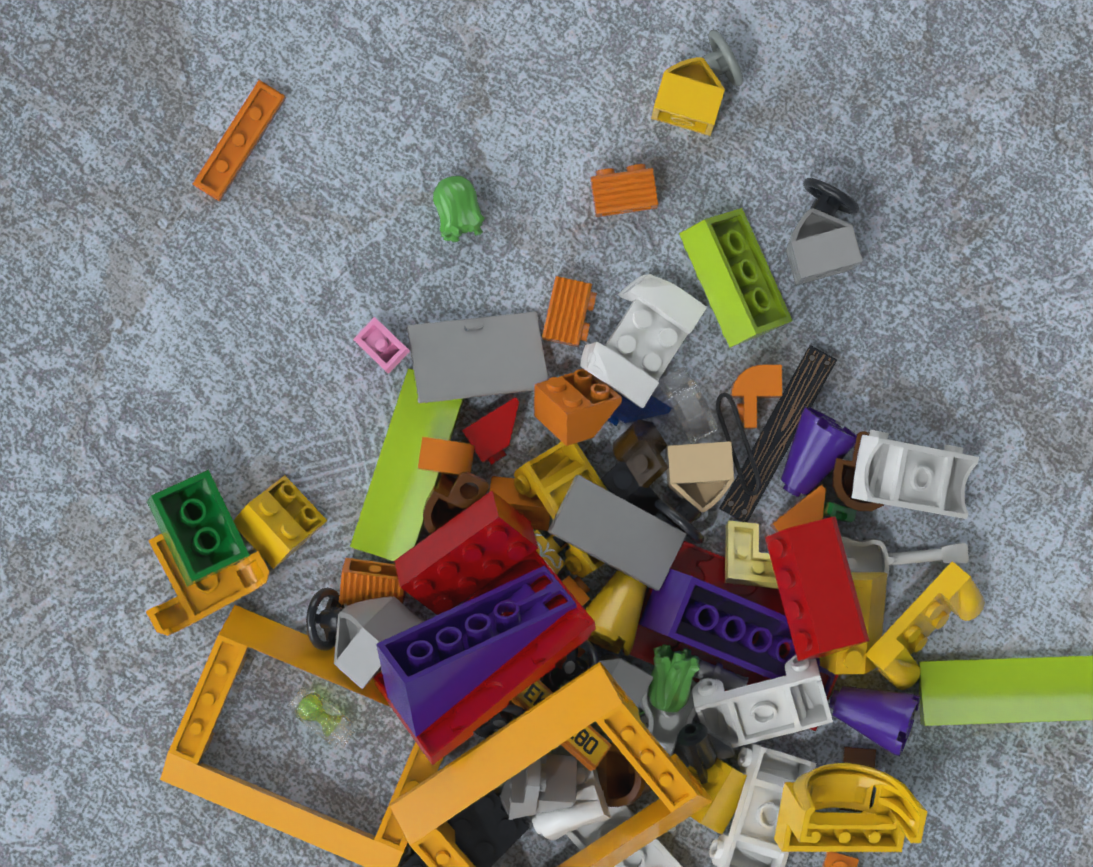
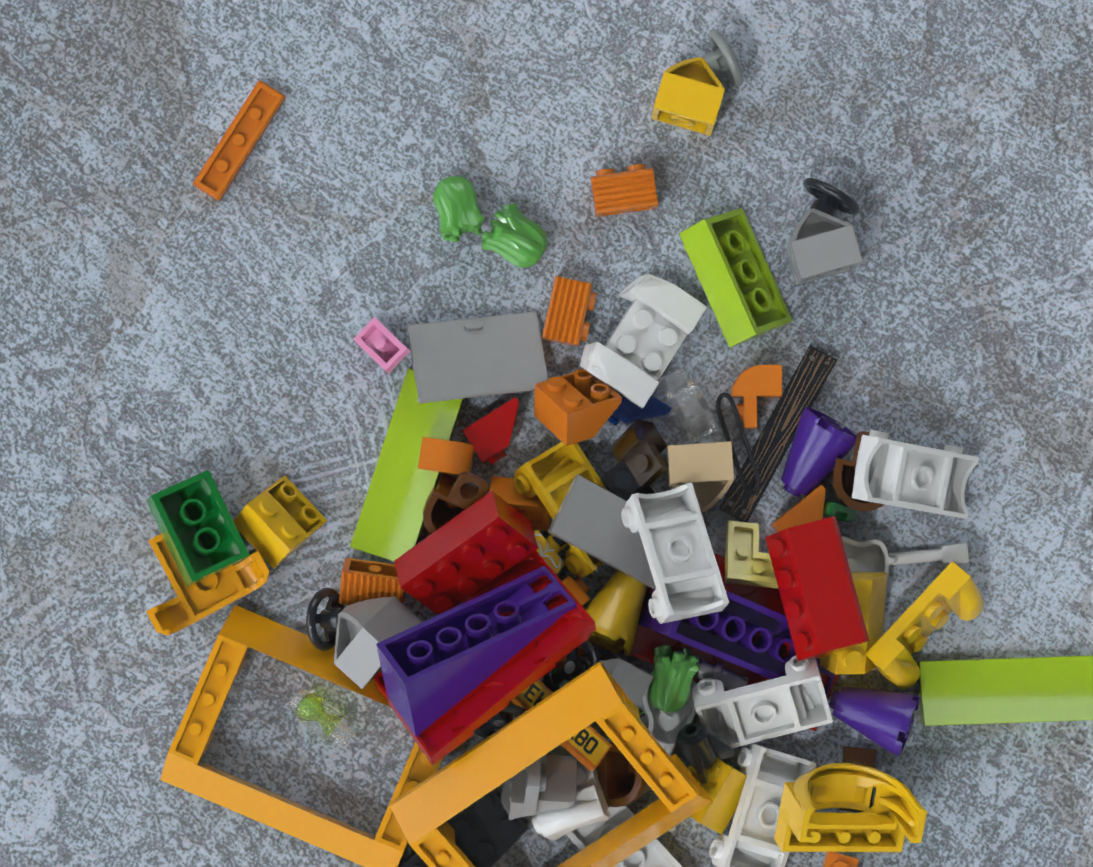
(515, 237): none -> bright green piece
(677, 554): none -> white piece

